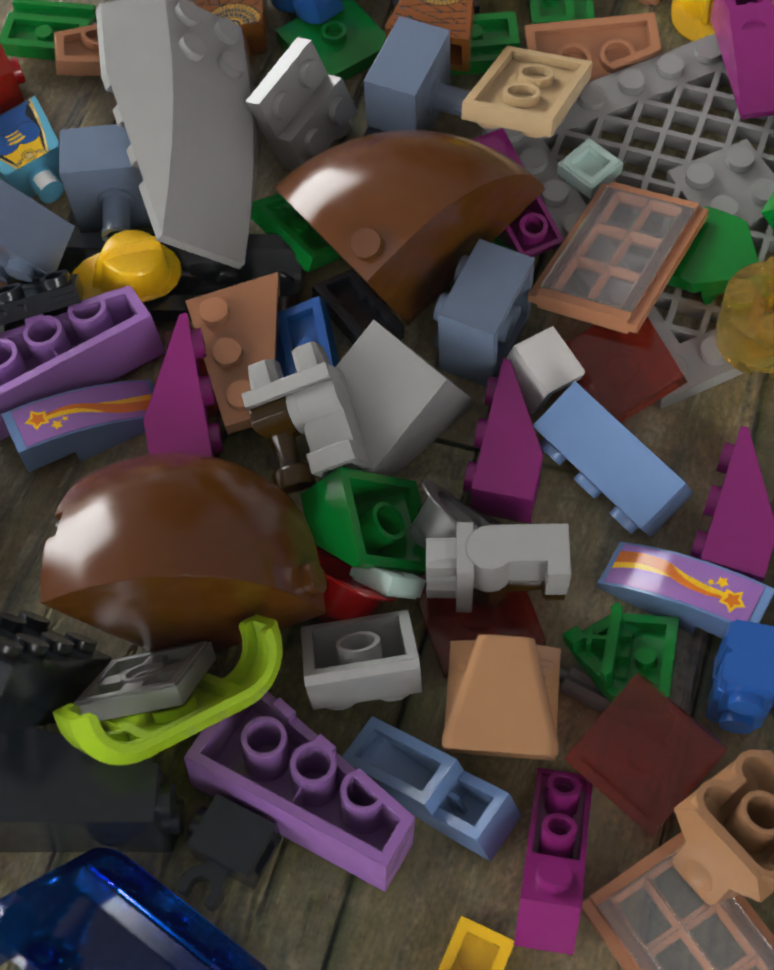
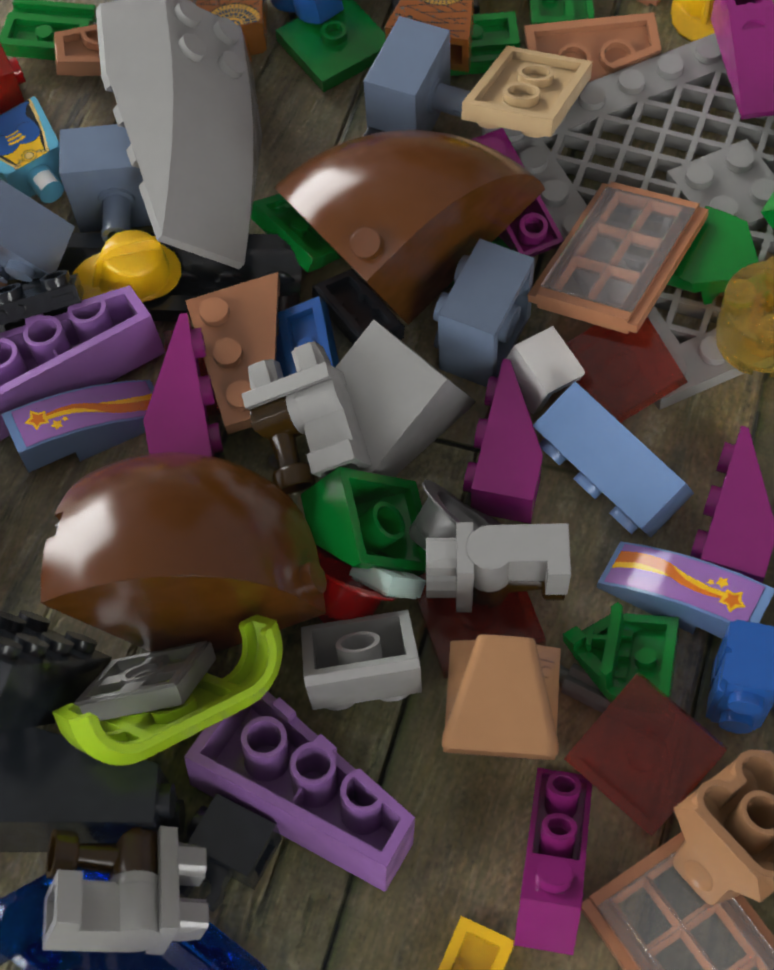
(136, 906): none -> light grey hips
(301, 106): light grey plate -> none
(435, 787): medium blue slope -> none
(589, 167): light aqua tile -> none

